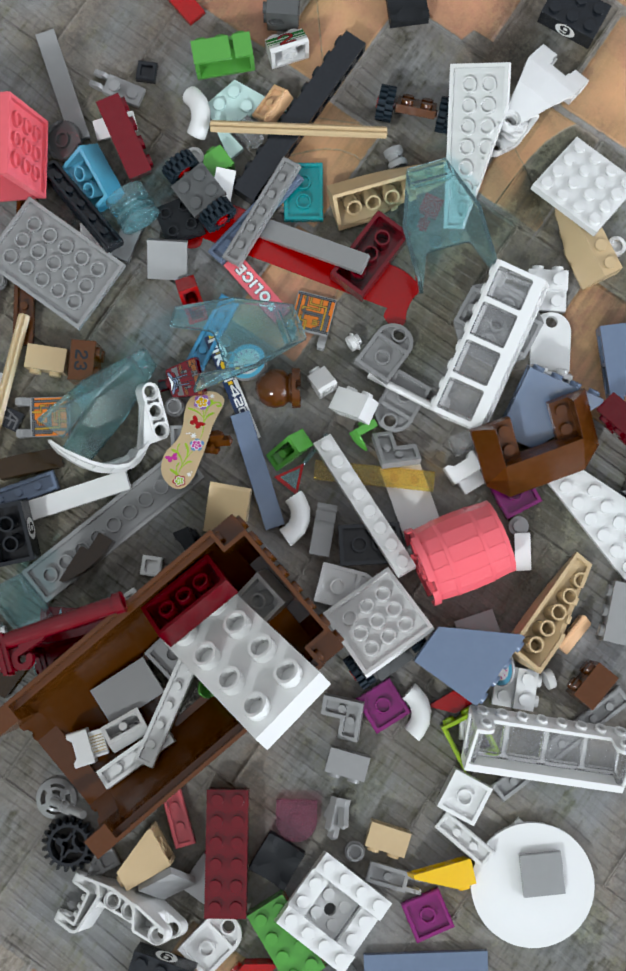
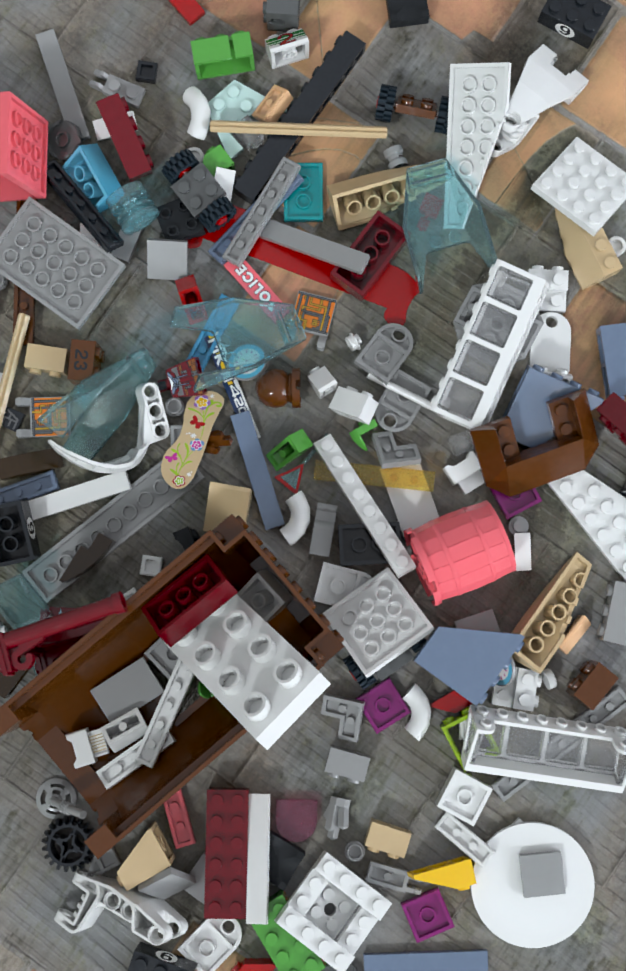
(258, 859): none -> white tile

